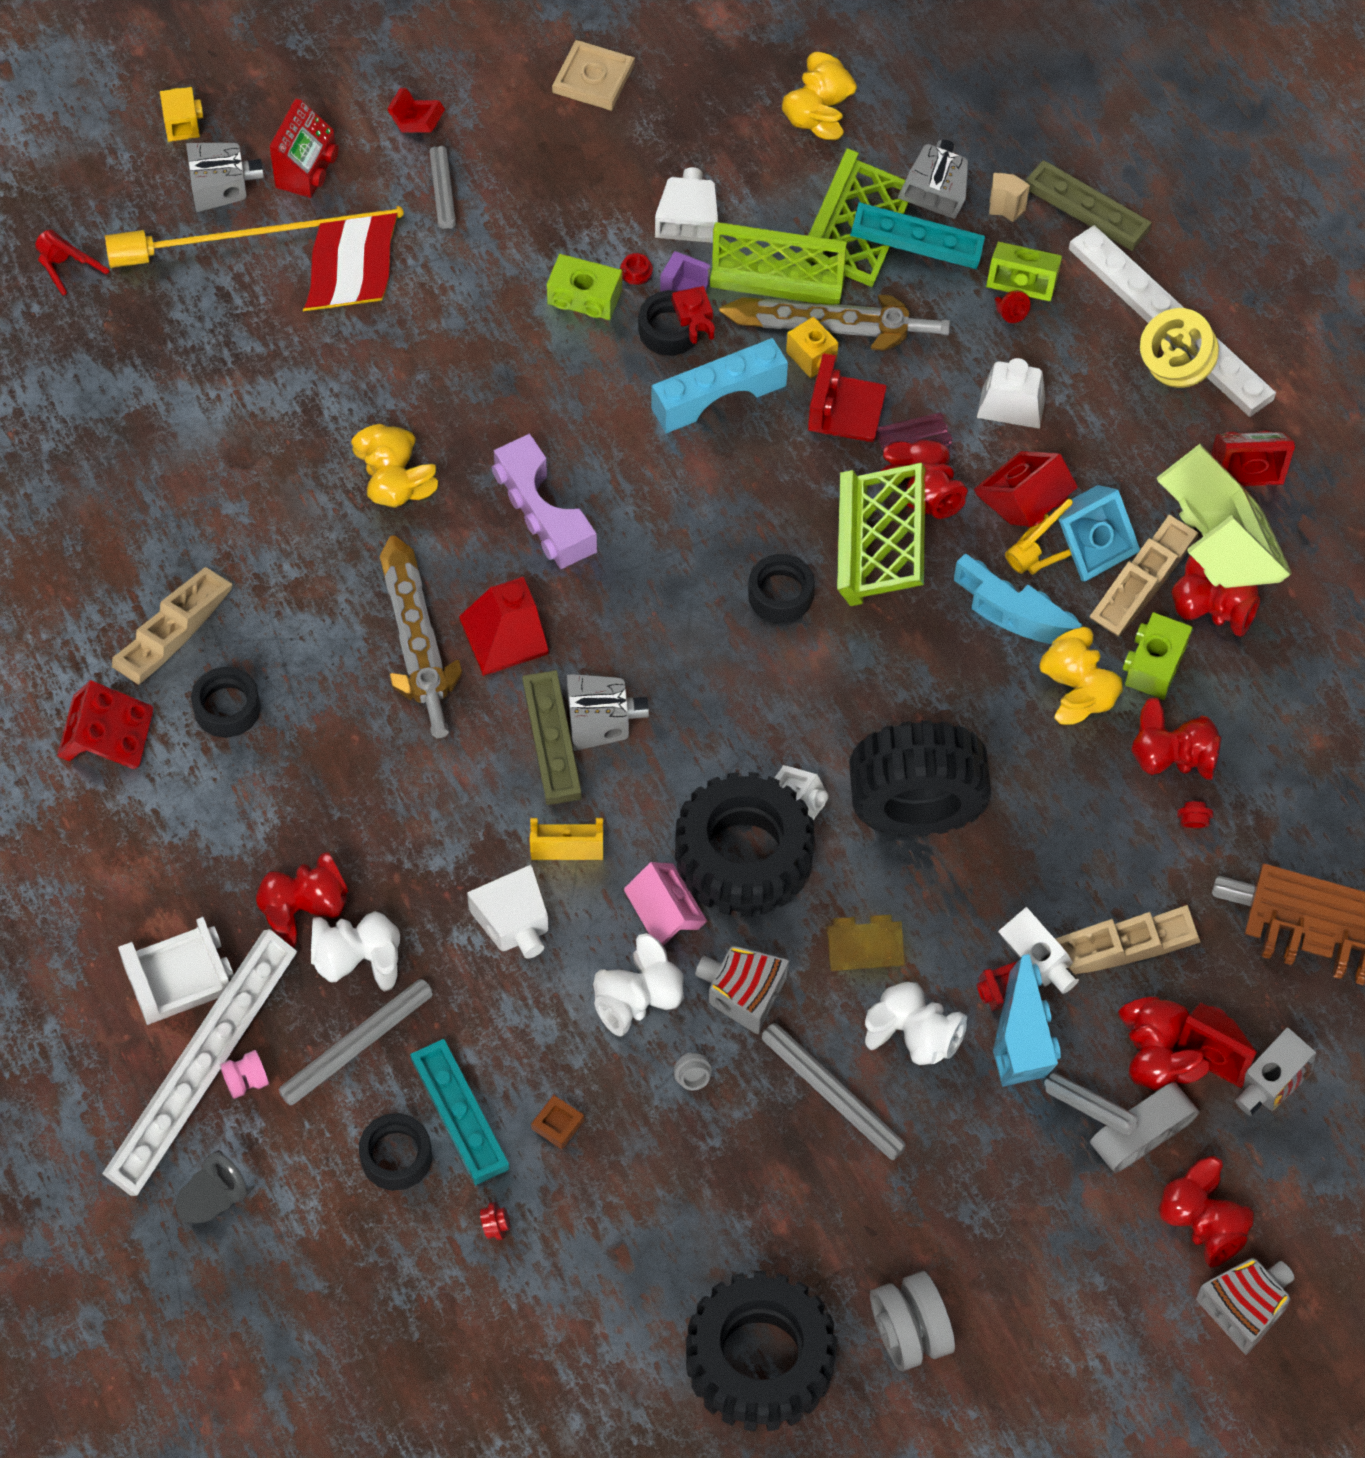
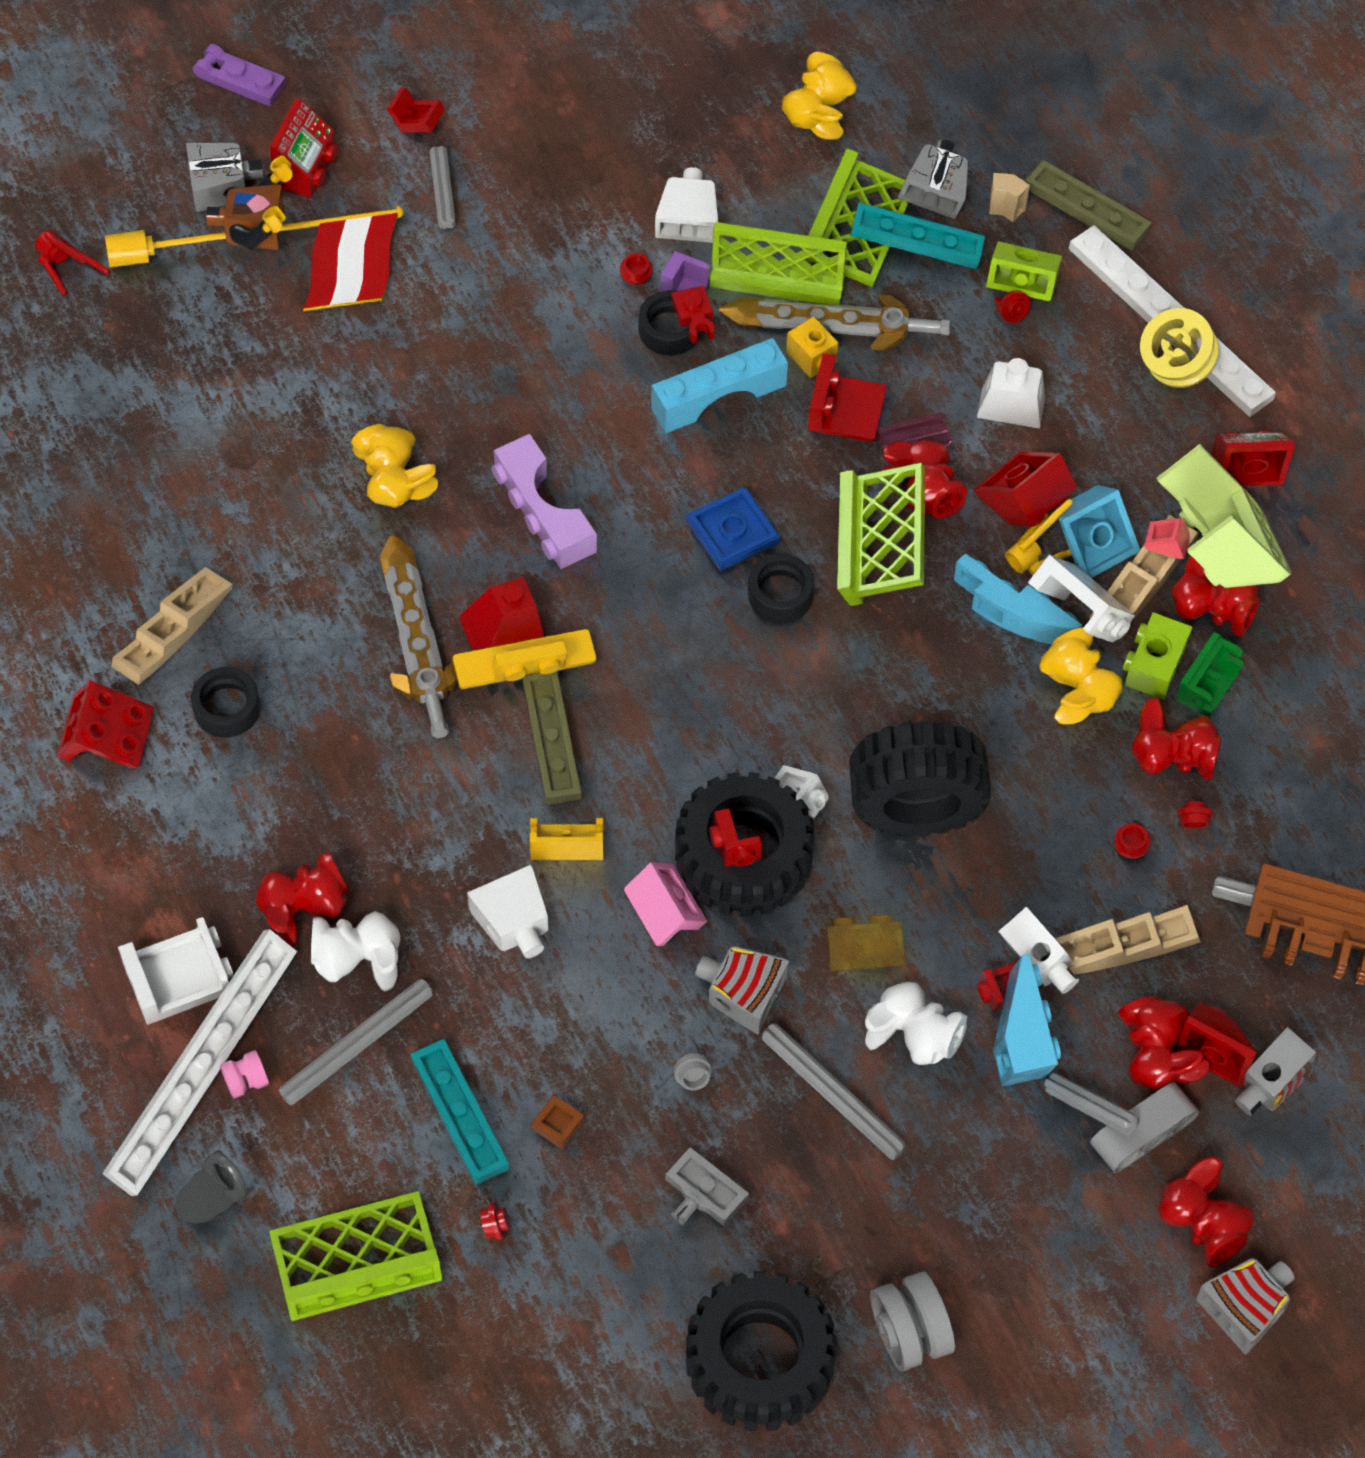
(181, 113): yellow brick -> none
(239, 76): none -> medium lavender plate
(254, 213): none -> torso
(369, 1280): none -> lime fence
(388, 1125): black tyre -> none
(524, 658): none -> yellow bracket
(593, 75): tan tile -> none
(600, 284): lime brick -> none
(601, 710): light grey torso -> none
(625, 994): white animal -> none
(704, 1189): none -> light grey plate
(732, 529): none -> blue plate
(733, 851): none -> red bracket
(1060, 578): none -> white panel
(1132, 841): none -> red plate
(1168, 538): none -> coral slope
(1210, 675): none -> green hinge

